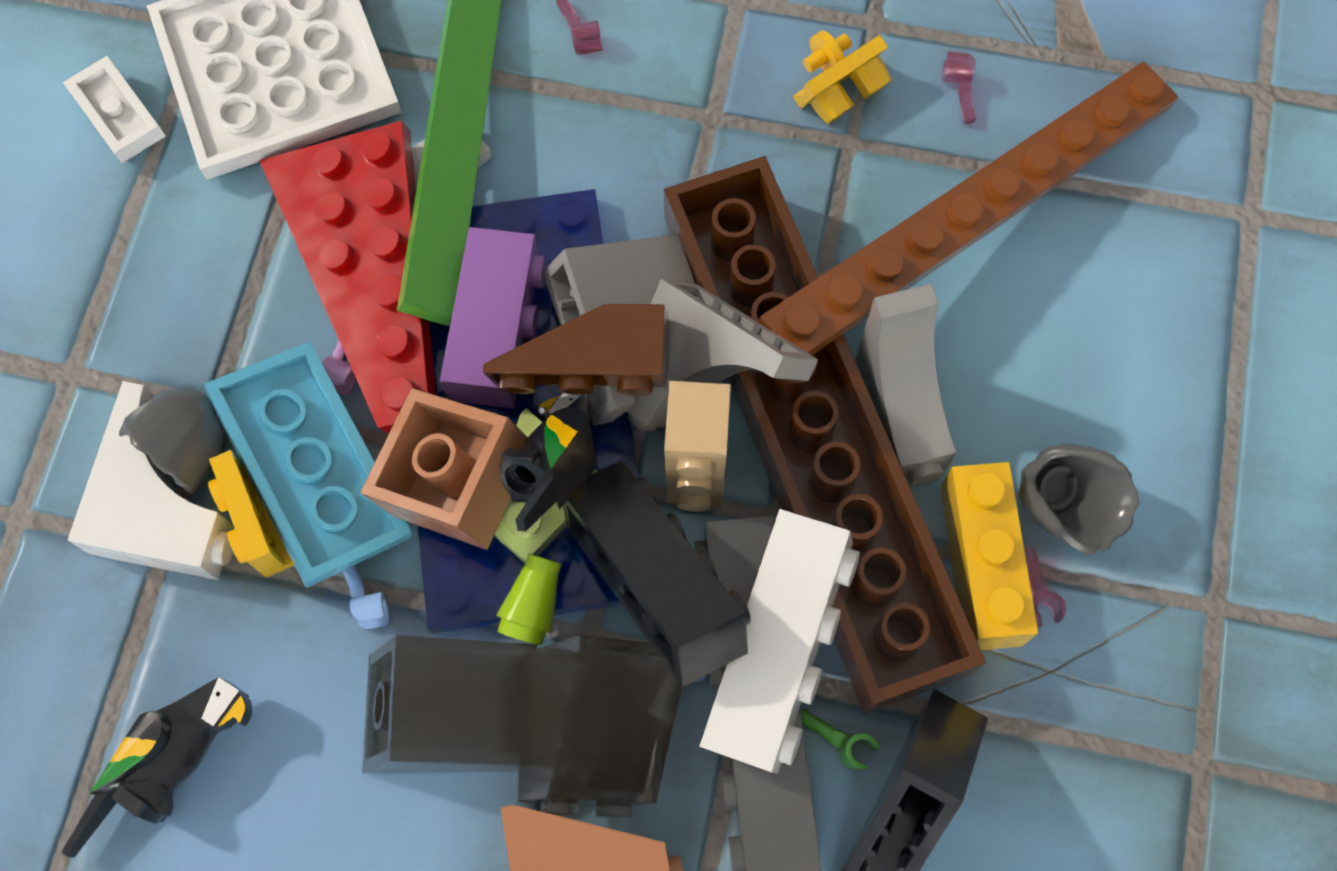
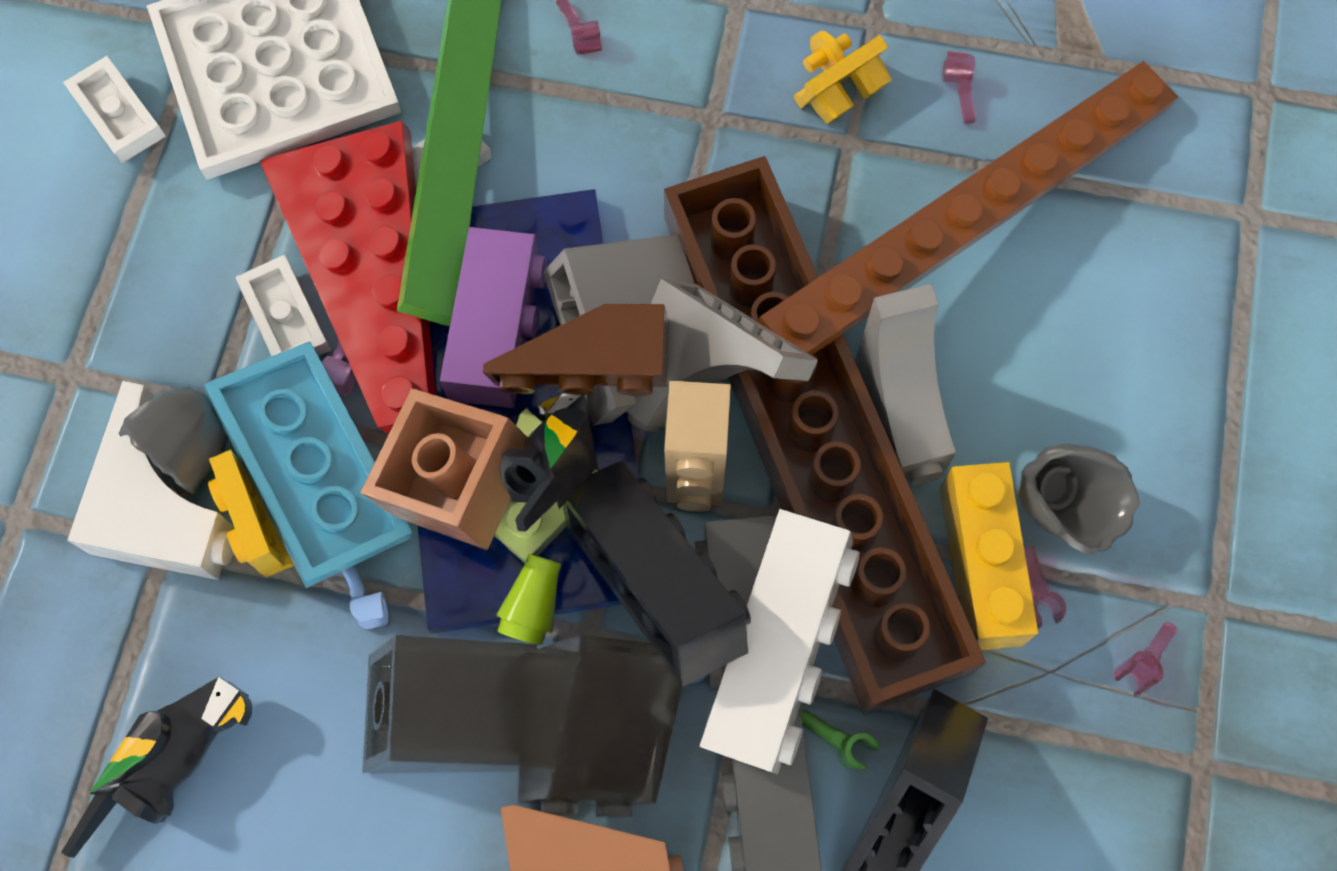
(281, 307): none -> white plate
(1145, 664): none -> clear pink hand

